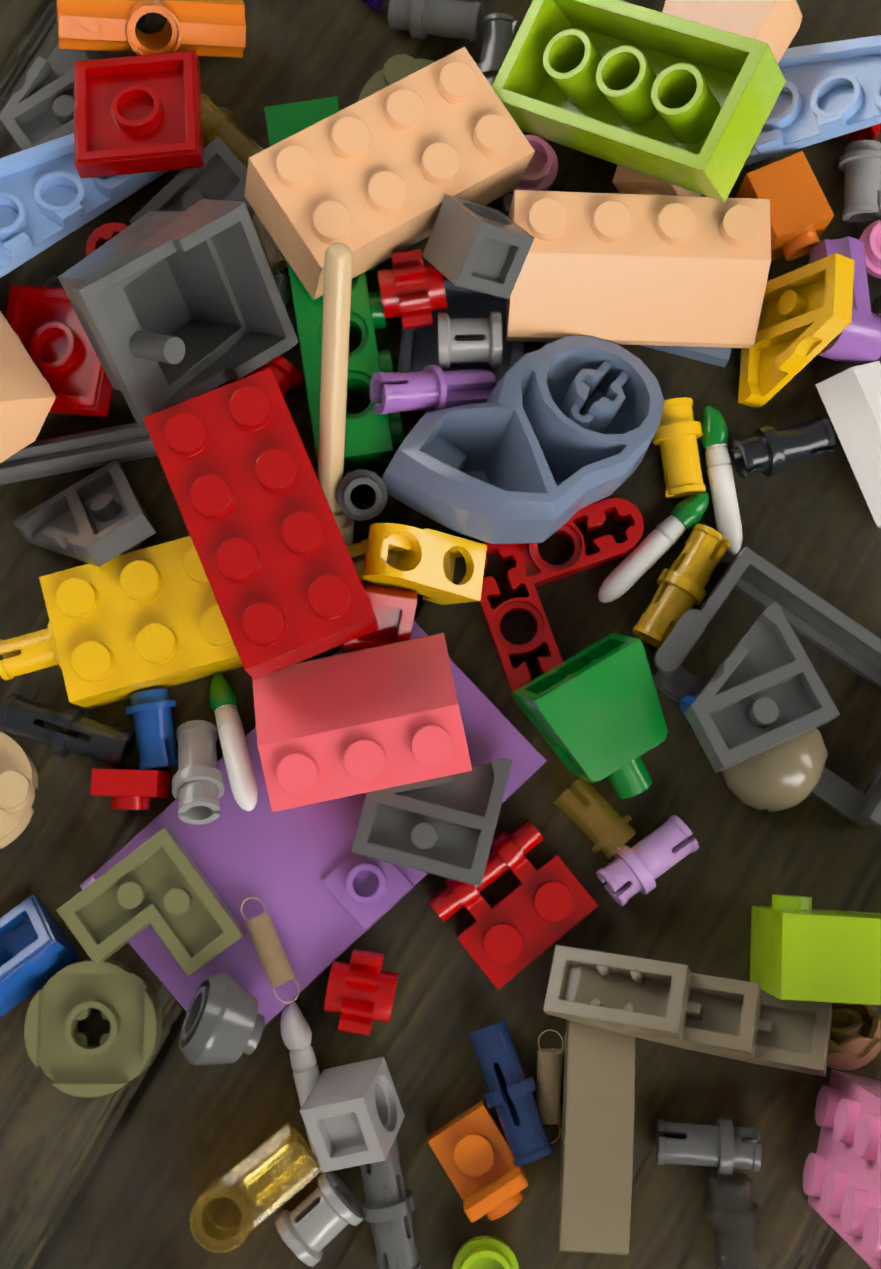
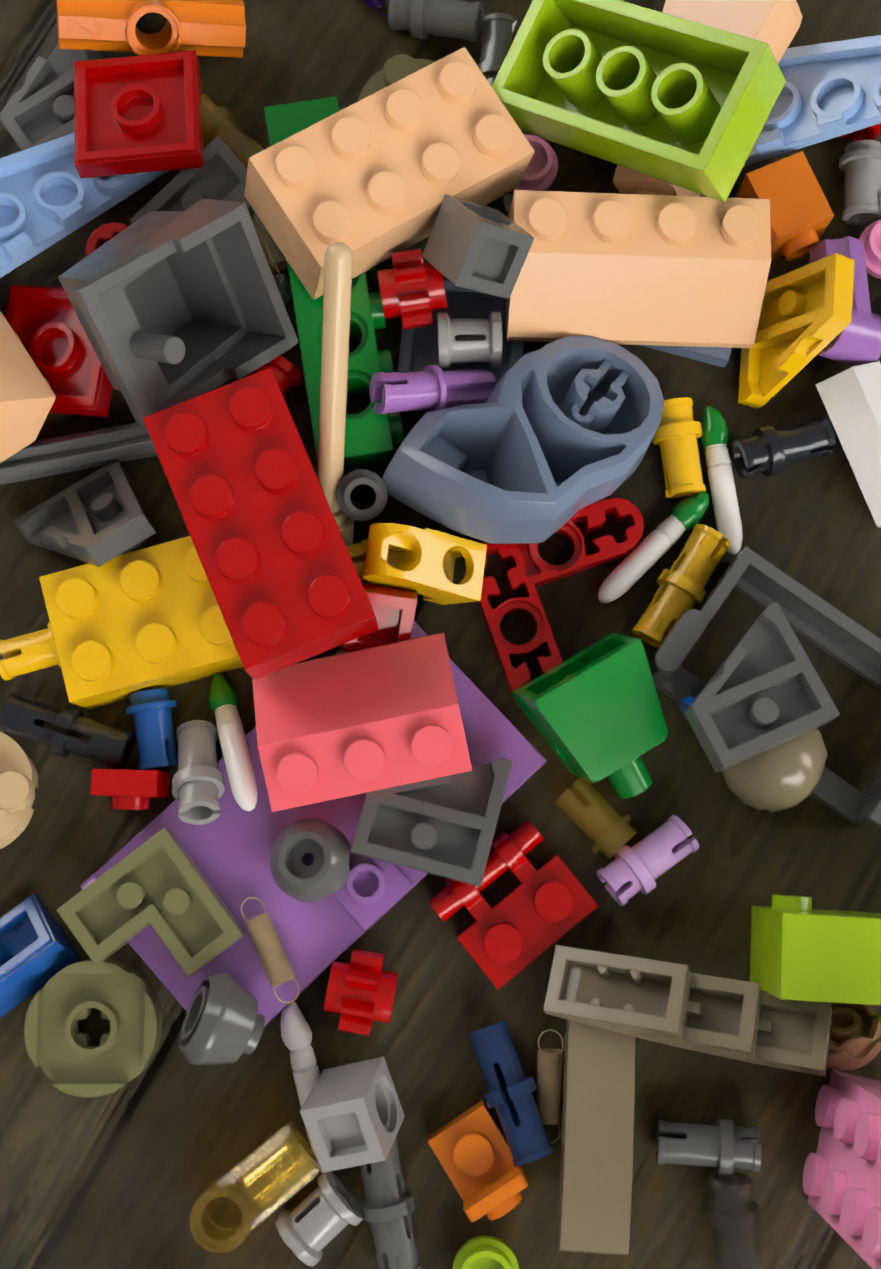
(327, 872): none -> dark grey plate

